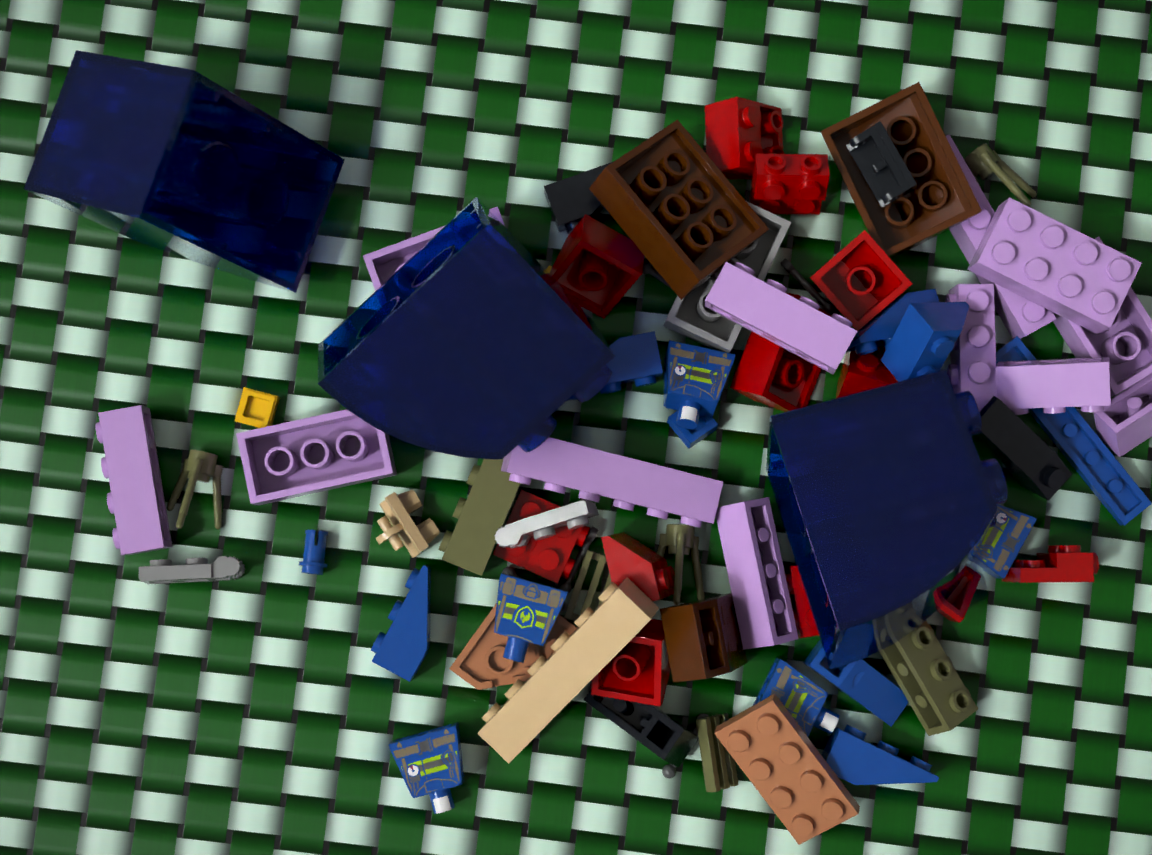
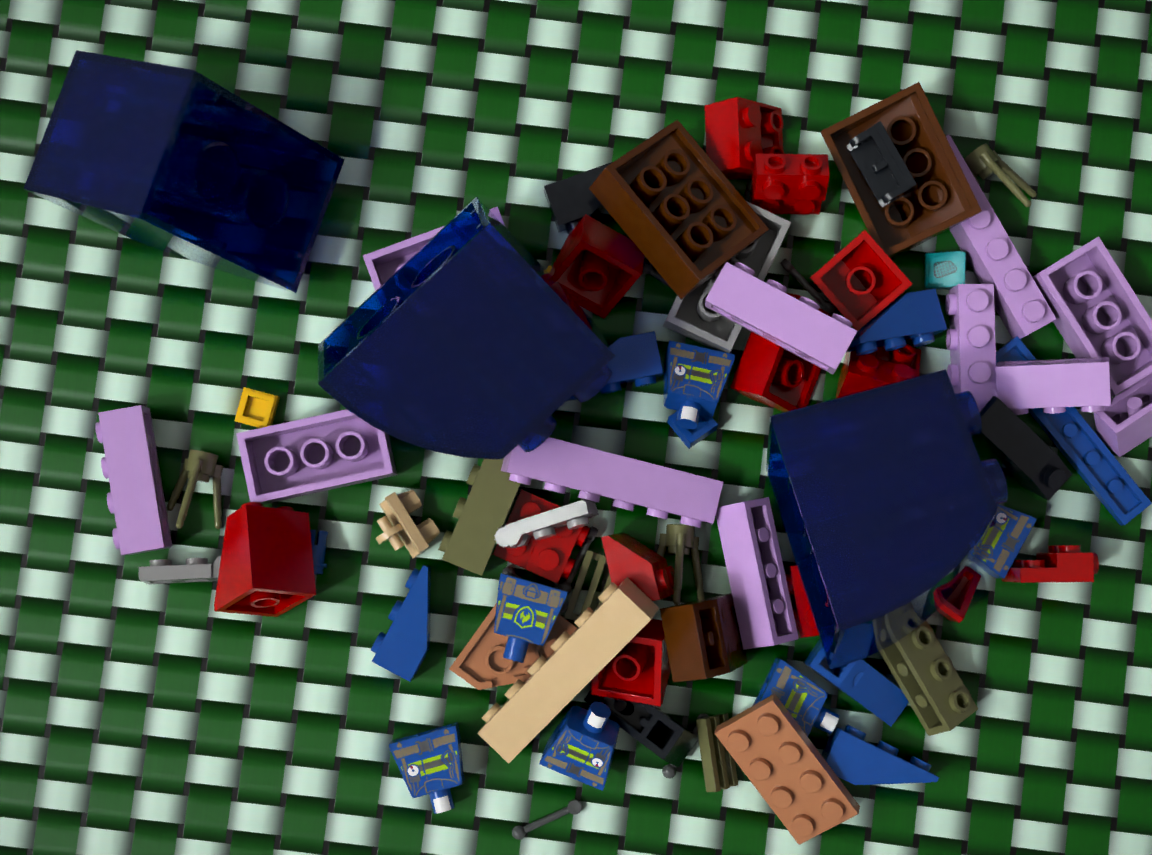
(265, 561): none -> red slope
(573, 807): none -> dark grey hinge
(583, 745): none -> blue torso
(924, 338): blue slope -> none
(944, 269): none -> teal slope
(1054, 266): lavender brick -> none

